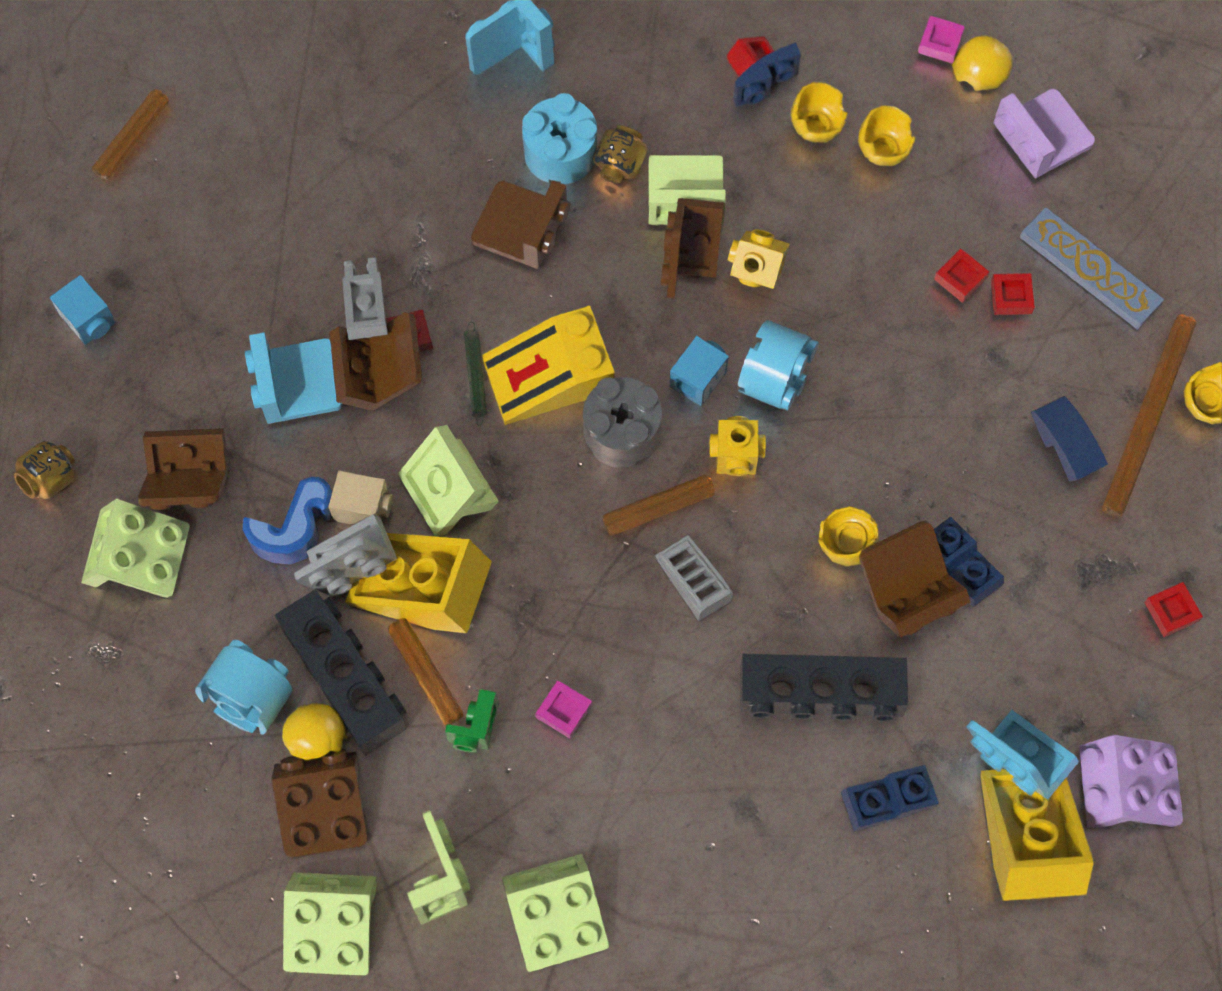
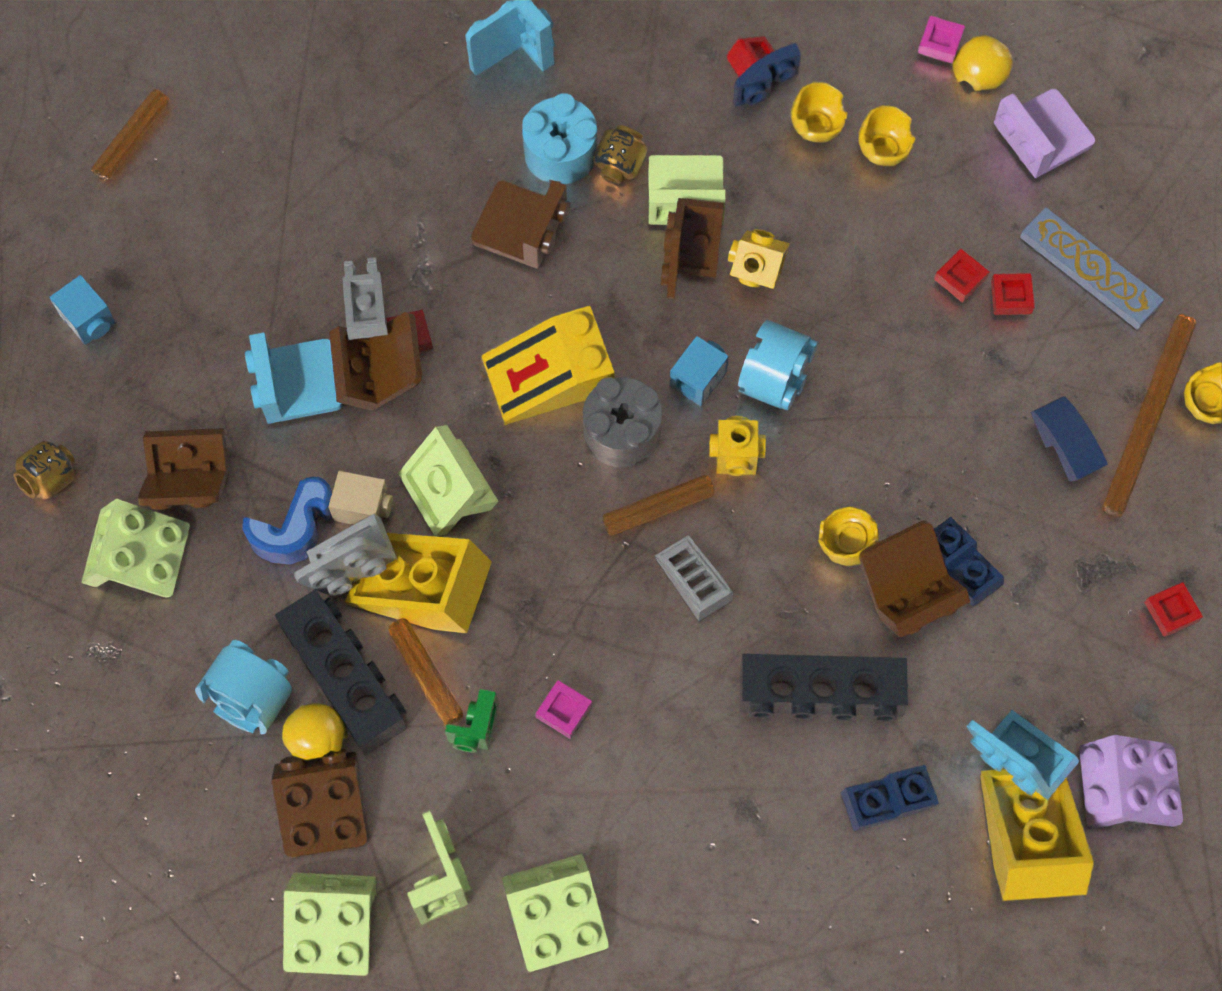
(476, 373): dark green piece -> none

